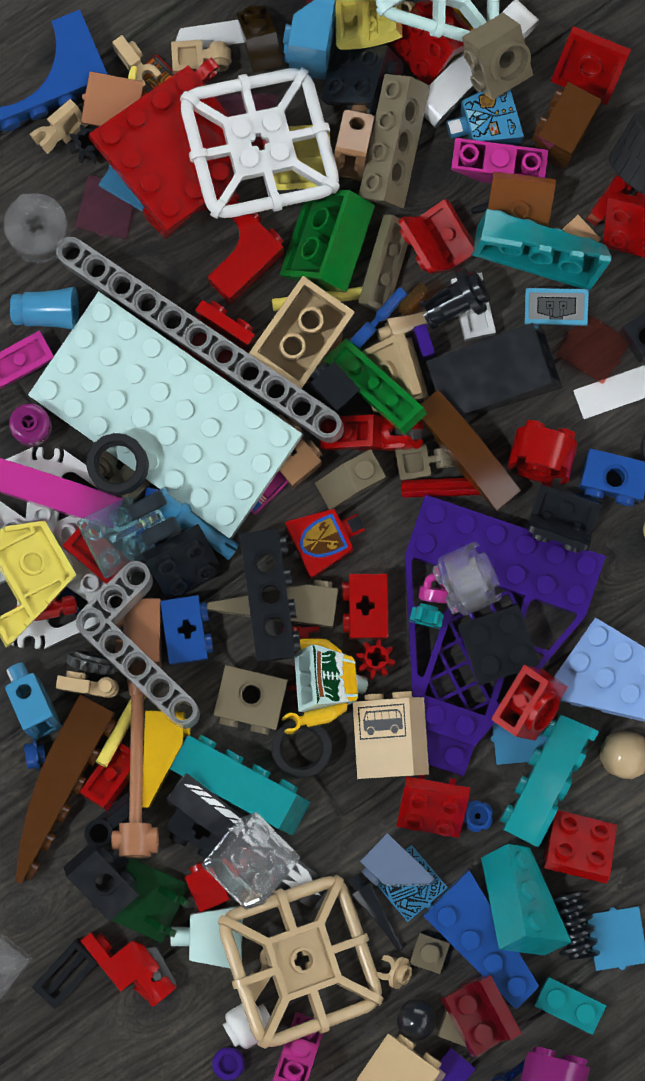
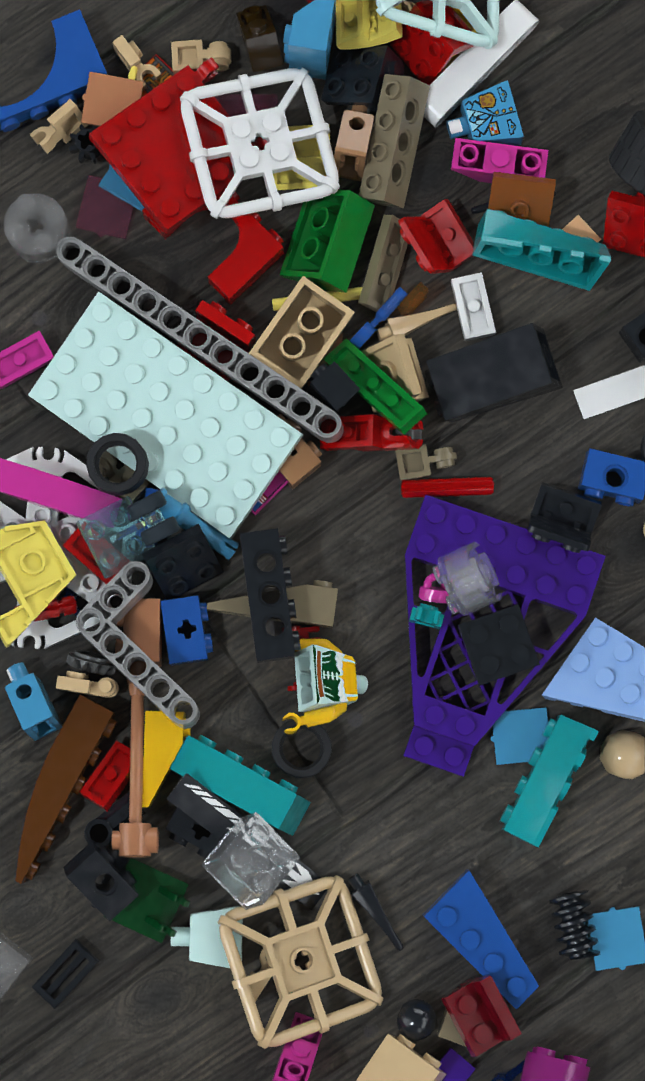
(32, 435): magenta head -> none
(34, 755): blue plate -> none
(46, 308): dark azure plant -> none
(116, 737): light yellow bar -> none
(133, 965): red plate -> none
(205, 888): red brick -> none
(222, 31): white sticker -> none
(228, 1063): dark purple tile -> none
(238, 1026): white head -> none
(260, 715): dark tan brick -> none
(323, 539): torso -> none
(350, 480): dark tan slope -> none
(375, 624): red brick -> none
(383, 656): red gear -> none
(390, 736): tan brick -> none
(394, 866): sand blue slope -> none
(399, 973): tan plate -> none
(413, 899): dark azure piece -> none
(423, 342): dark purple tile -> none
(429, 953): dark tan plate -> none
(433, 806): red plate -> none
(457, 298): black piece -> none
(468, 452): reddish brown slope -> none
(485, 820): blue plate -> none
(497, 56): dark tan brick -> none
(522, 903): teal wedge -> none
(530, 703): red brick -> none
(543, 452): red brick -> none
(556, 306): slope -> none
(567, 123): reddish brown brick -> none
(569, 1005): teal plate -> none
(580, 846): red plate -> none
(591, 64): red bracket -> none
(593, 349): clear red piece -> none
(599, 210): red plate -> none

